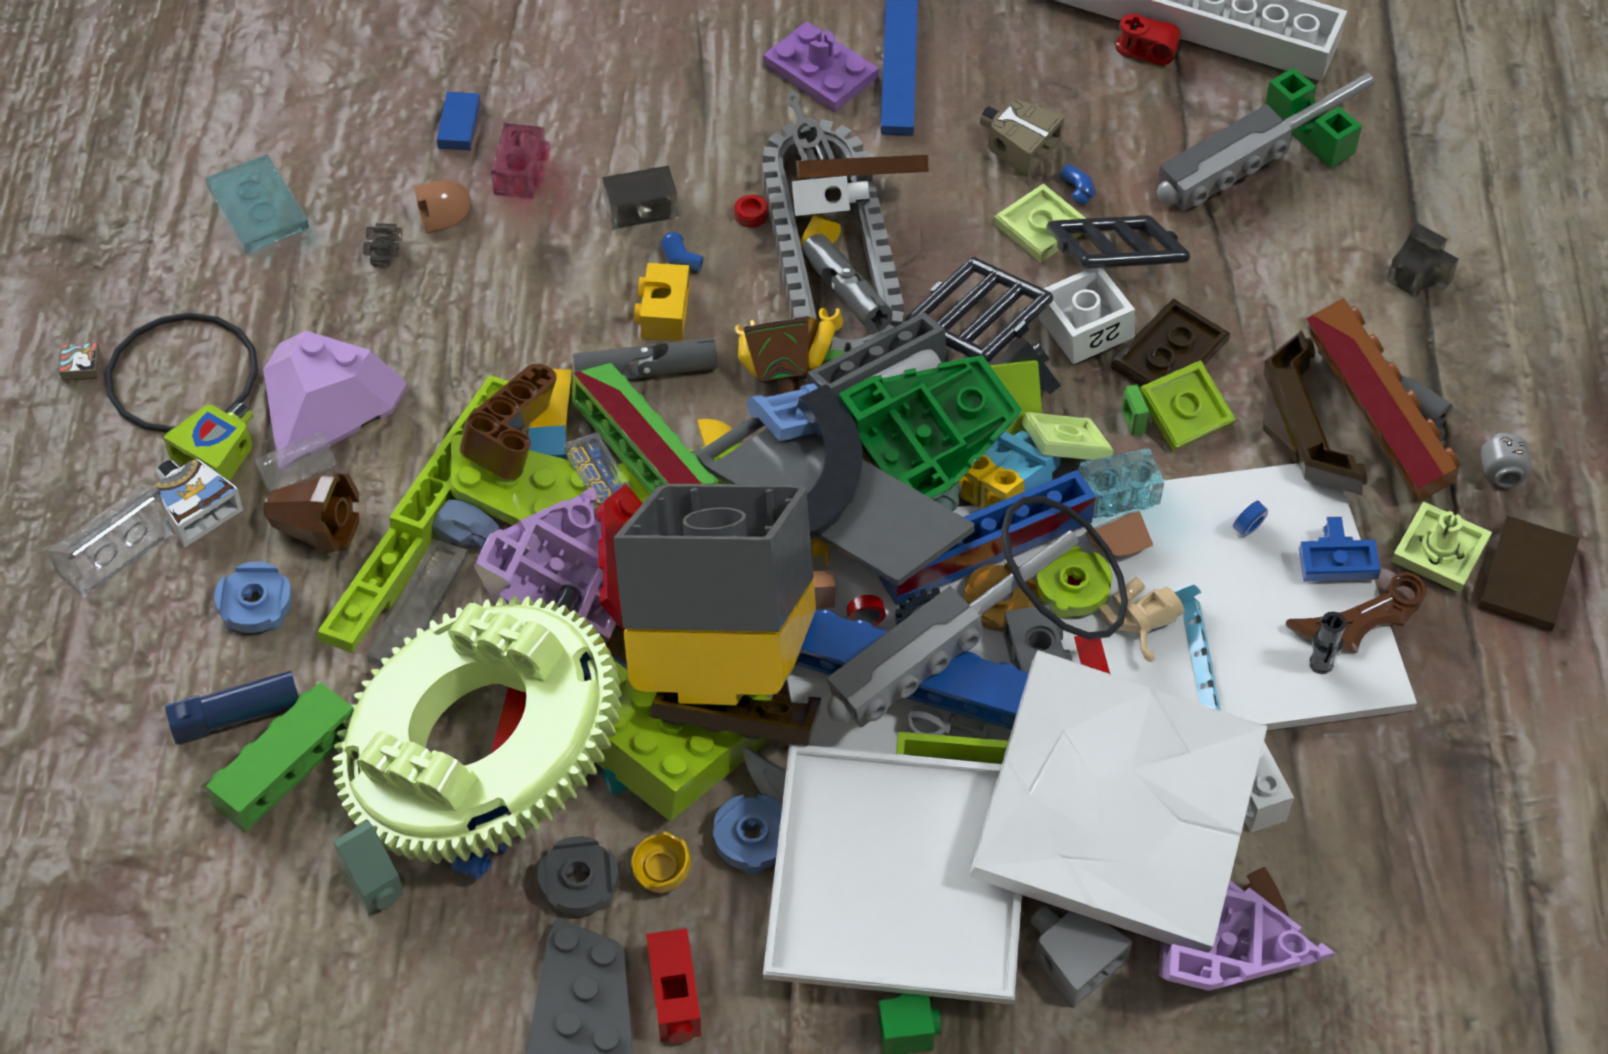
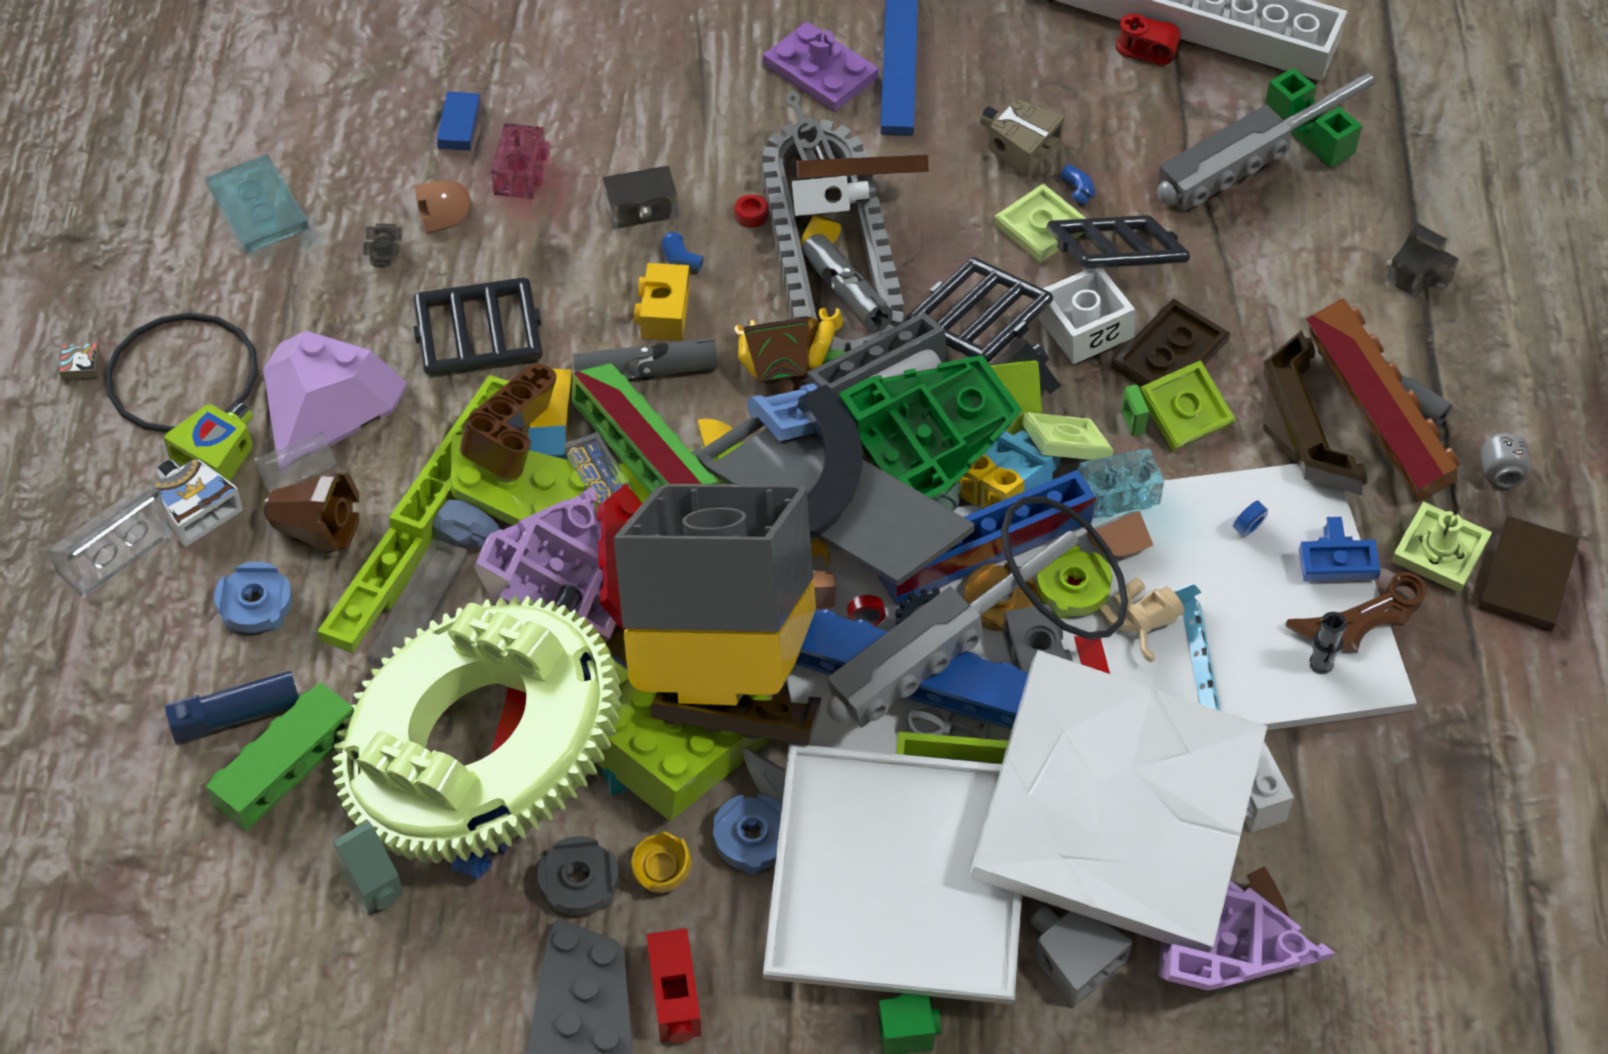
(464, 359): none -> black bar

